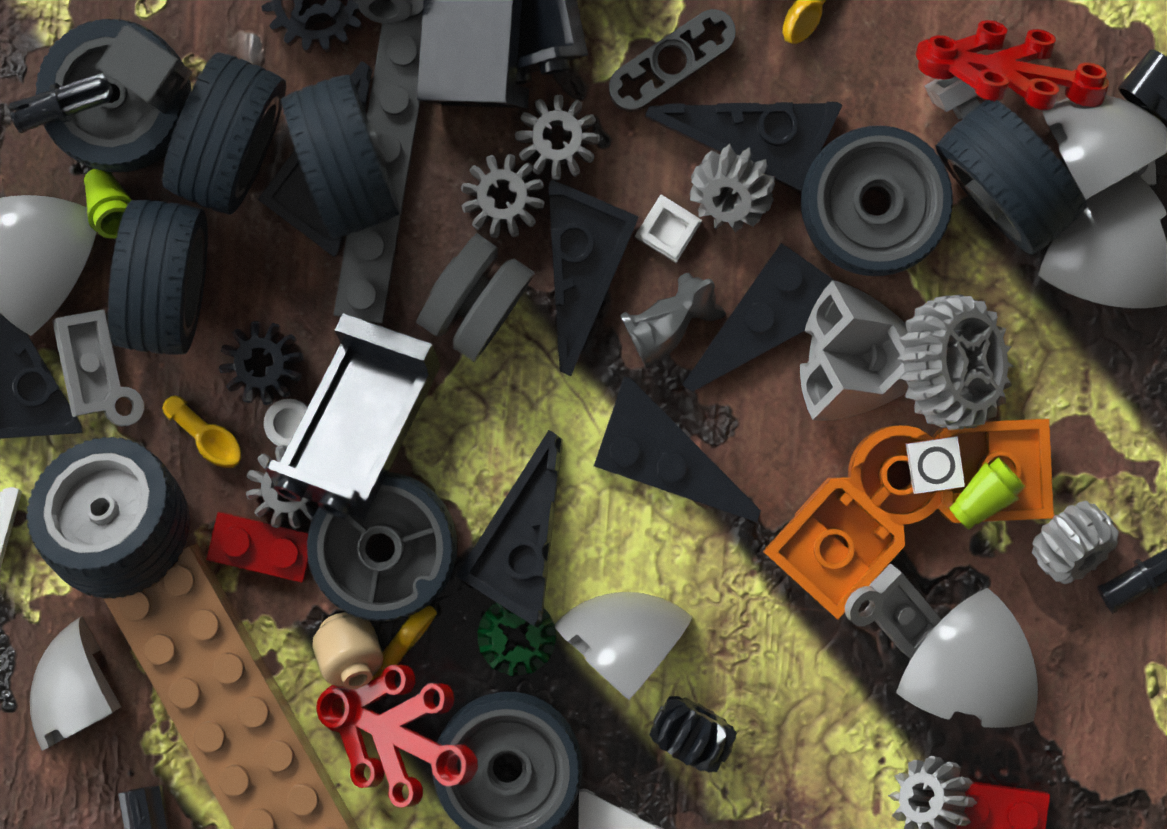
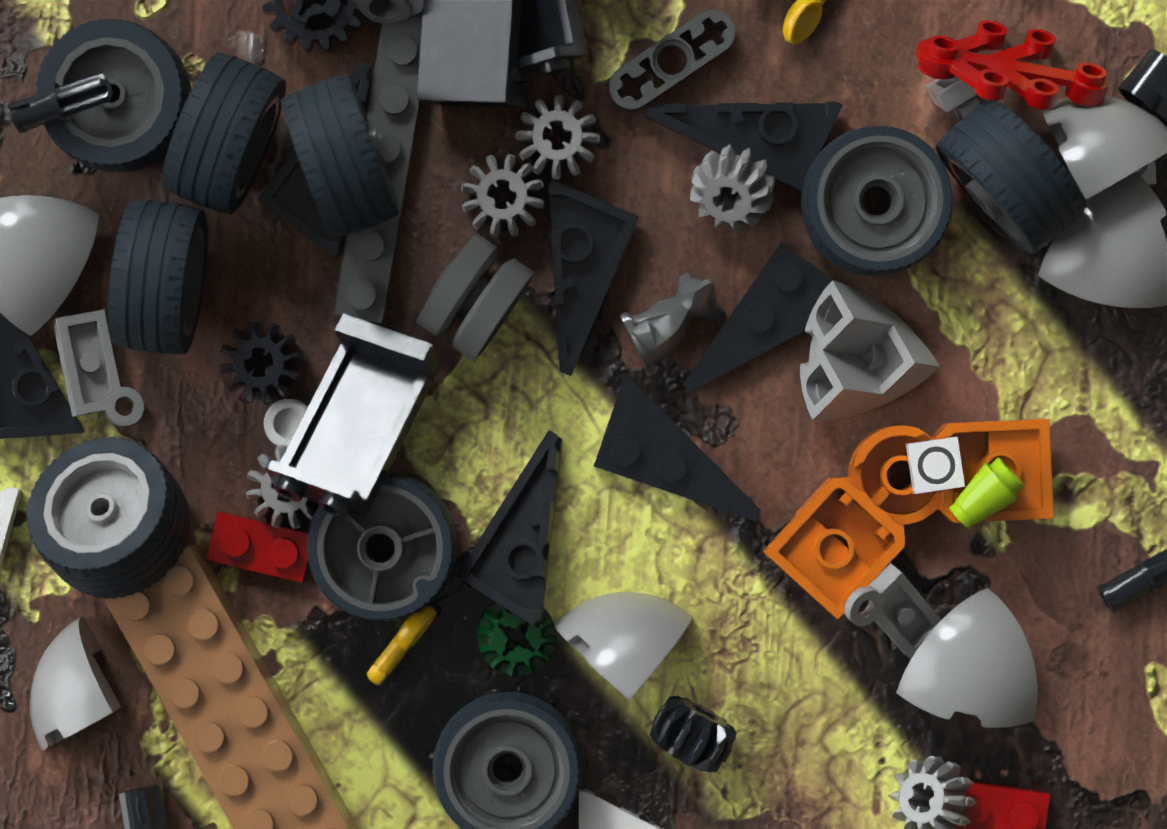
(105, 202): lime cone -> none
(144, 68): dark grey panel -> none
(212, 441): yellow piece -> none
(347, 651): tan head -> none
(390, 734): red plant -> none
(668, 228): white tile -> none
(955, 362): light grey gear -> none
(1075, 542): light grey gear -> none

